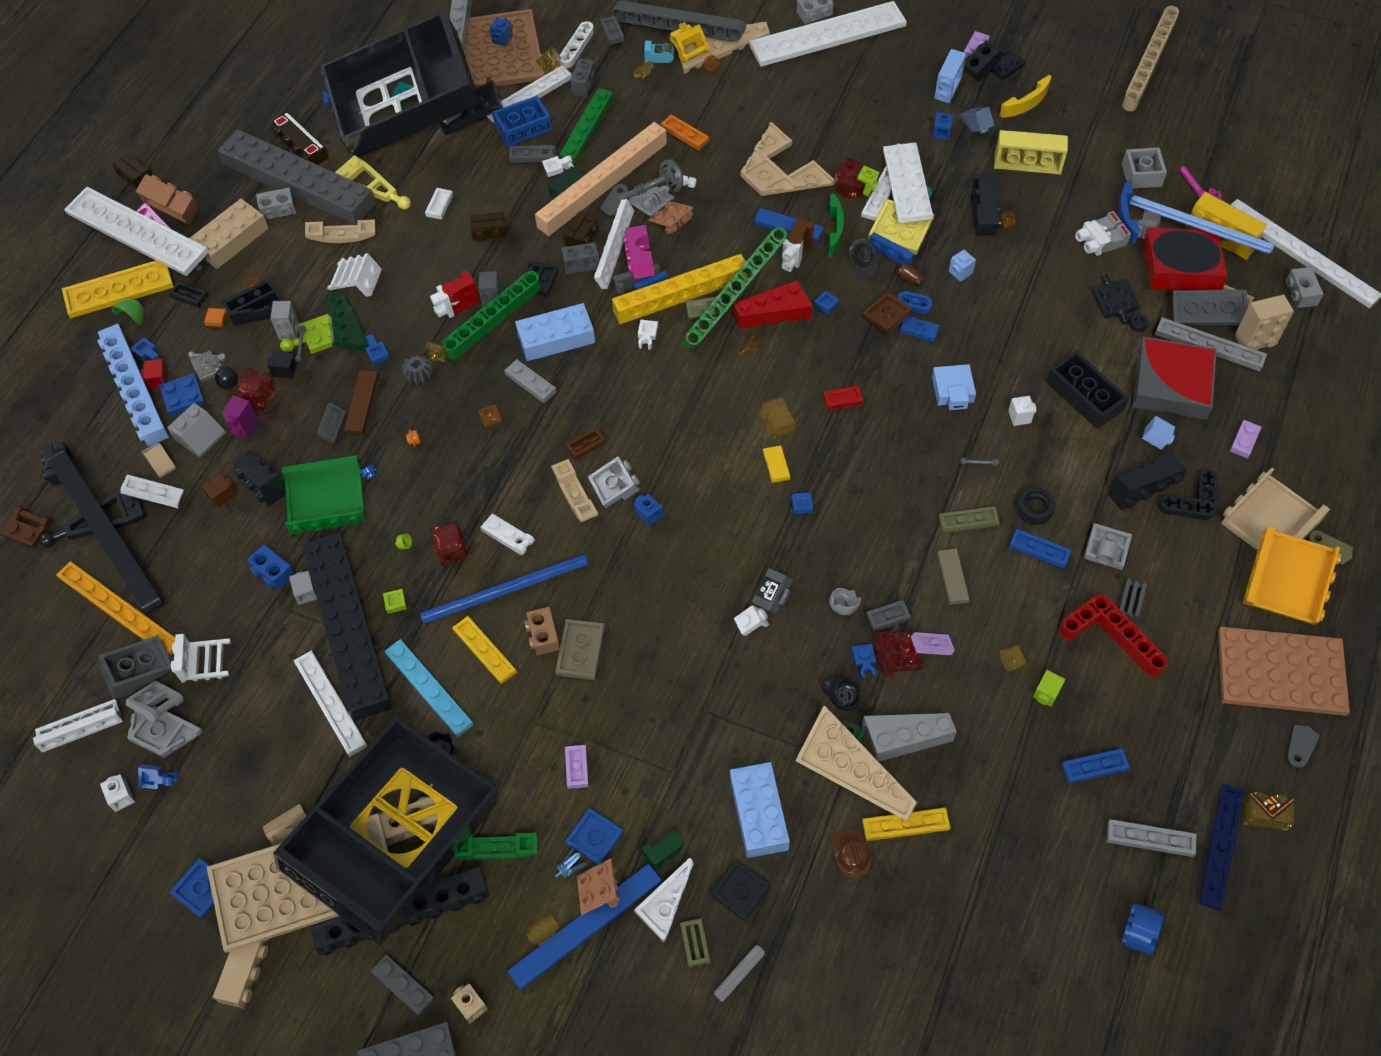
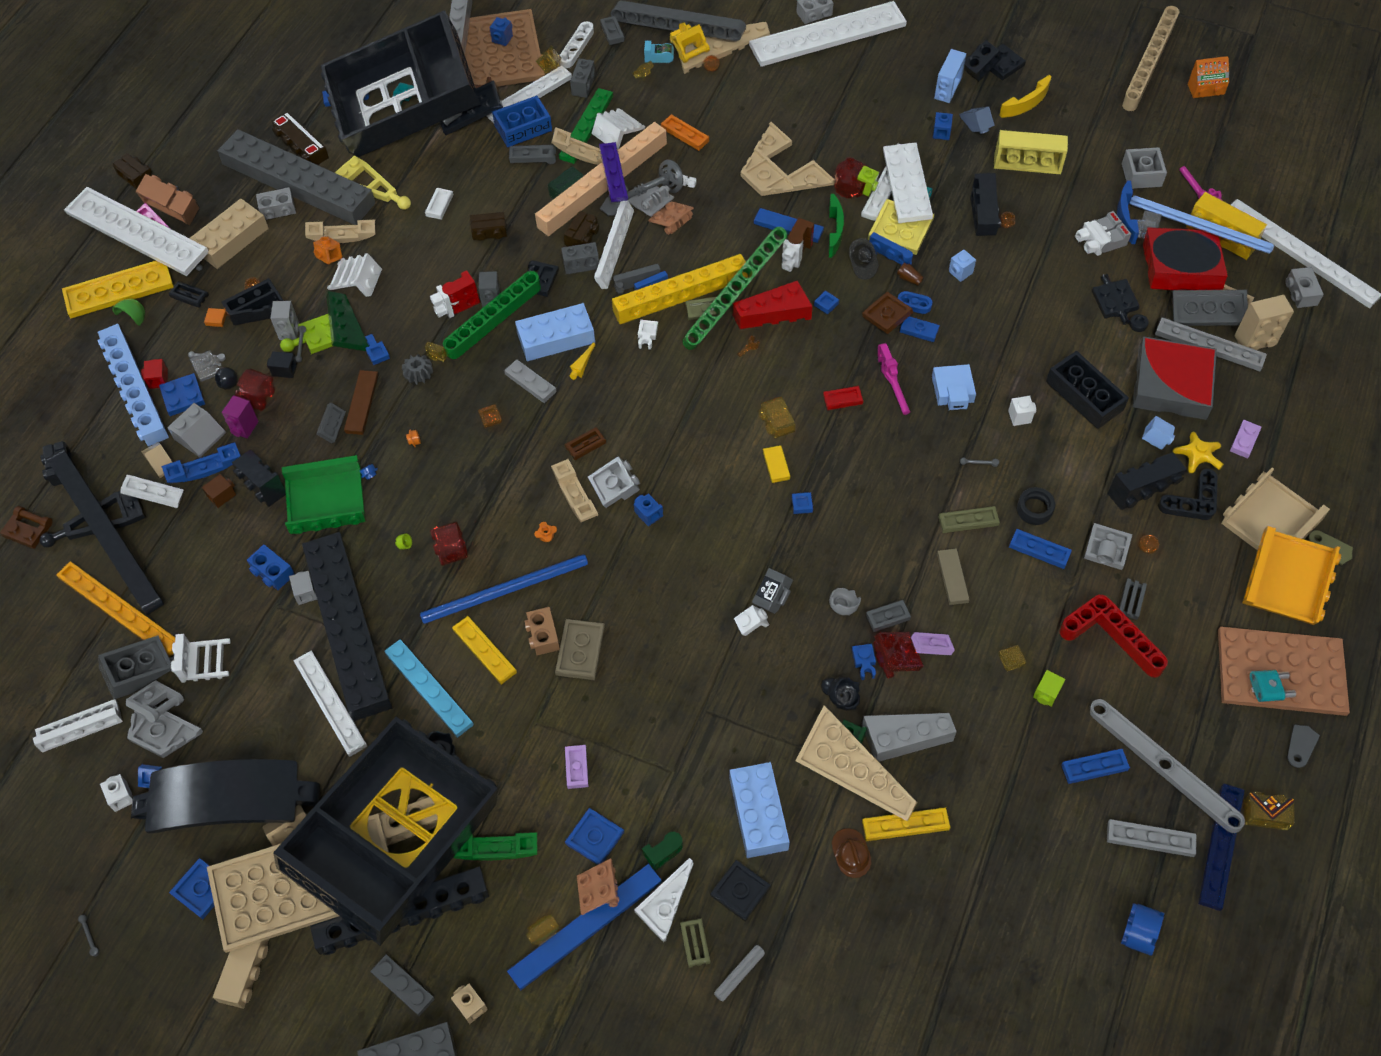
(93, 951): none -> dark grey hinge
(145, 349): blue plate -> none
(201, 467): none -> blue slope
(223, 794): none -> black panel
(327, 250): none -> orange brick
(394, 601): lime plate -> none
(507, 534): white plate -> none
(545, 537): none -> orange plate
(555, 165): white plate -> none
(564, 866): flat silver piece -> none
(576, 148): none -> tan slope
(579, 365): none -> yellow piece
(613, 125): none -> white plate
(613, 172): none -> dark purple tile
(638, 259): dark pink arch -> none
(889, 369): none -> dark pink piece
(977, 39): lavender plate -> none
(1149, 544): none -> clear orange plate
(1177, 775): none -> light grey beam
(1199, 452): none -> yellow animal
(1209, 77): none -> orange slope
(1268, 686): none -> teal piece

